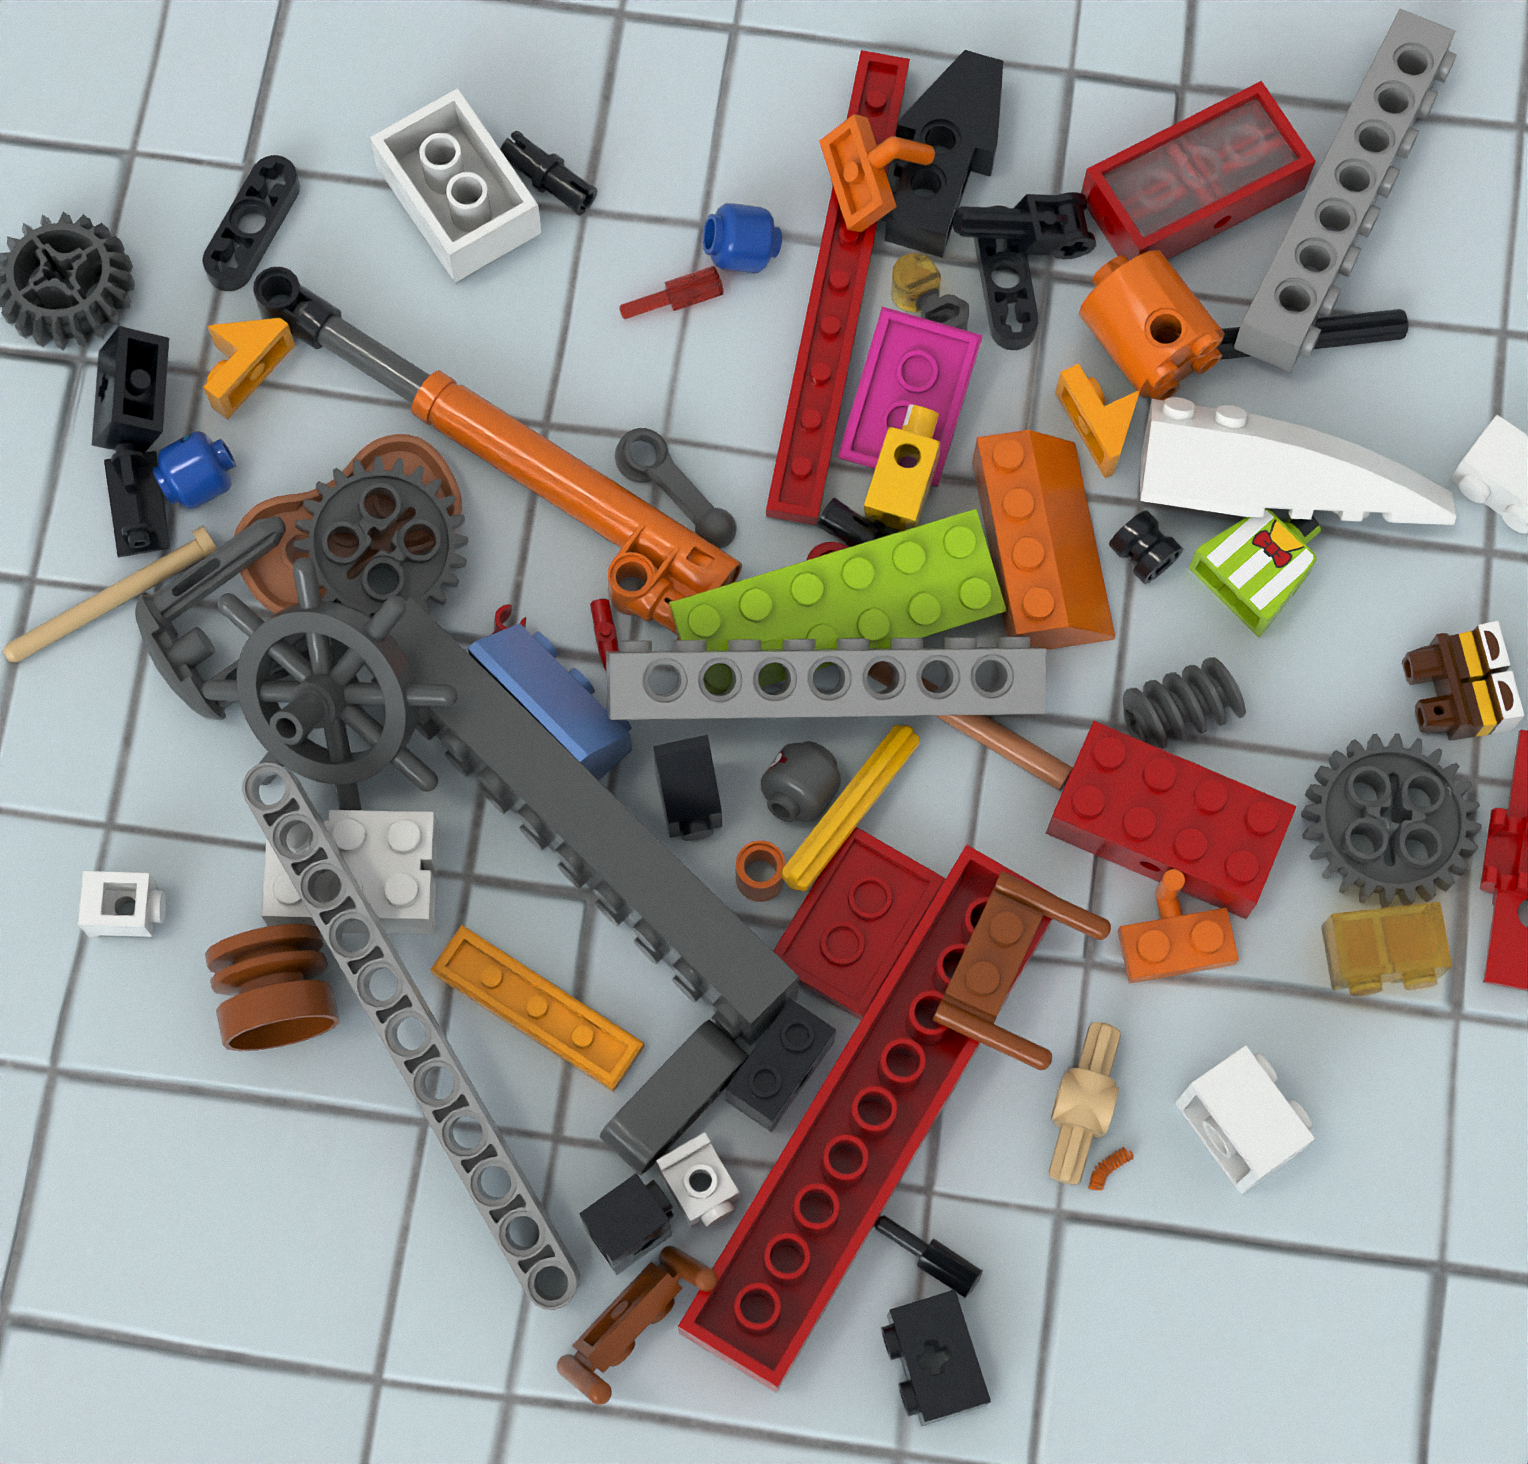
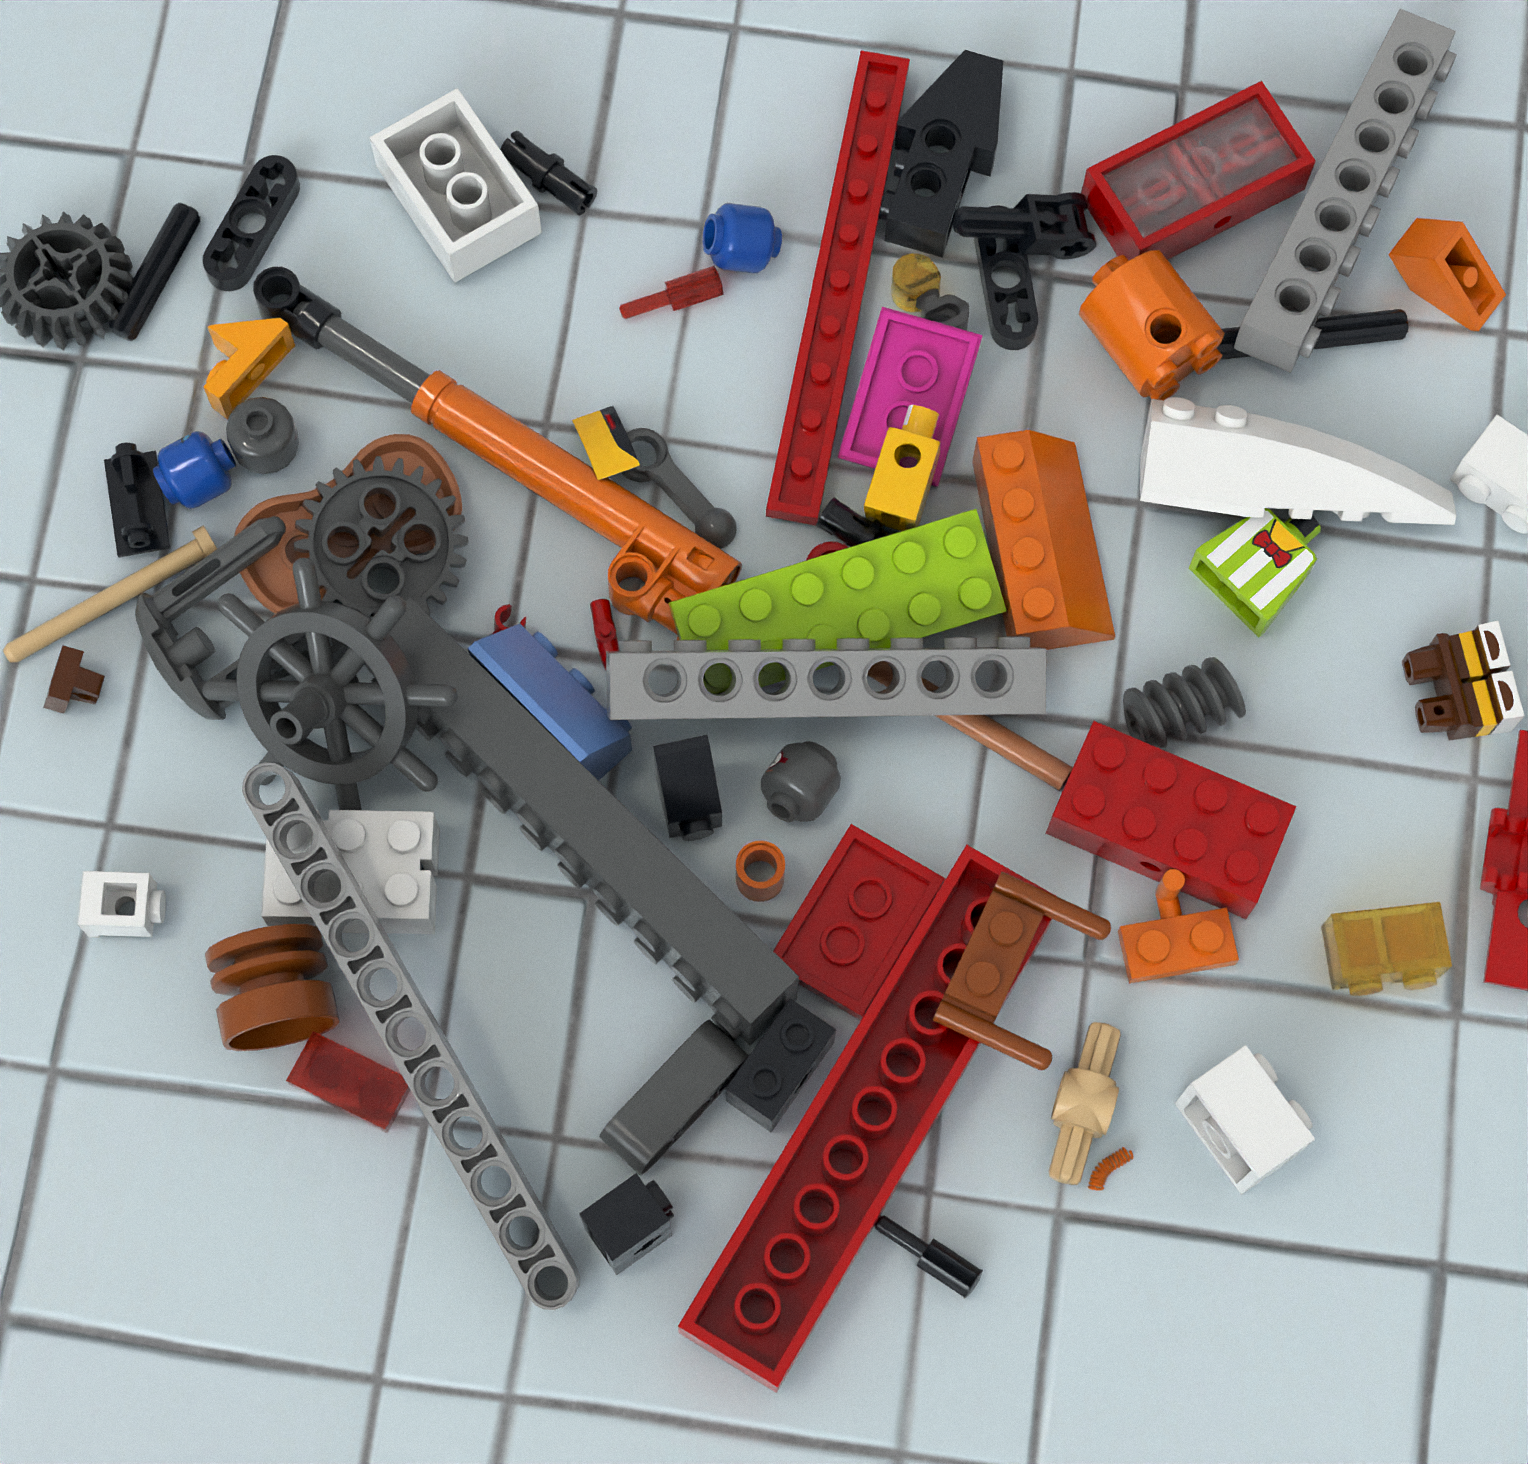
(72, 682): none -> reddish brown tile
(130, 389): black brick -> none
(155, 271): none -> black axle
(262, 435): none -> dark grey head
(349, 1082): none -> clear red plate
(537, 1008): light orange tile -> none
(606, 442): none -> yellow sticker
(640, 1304): dark orange plate -> none
(693, 1158): white brick -> none
(850, 808): yellow axle -> none
(859, 170): orange plate -> none
(960, 1382): black brick -> none
(1098, 425): light orange slope -> none
(1146, 545): black wheel -> none
(1438, 827): dark grey gear -> none
(1448, 270): none -> orange slope

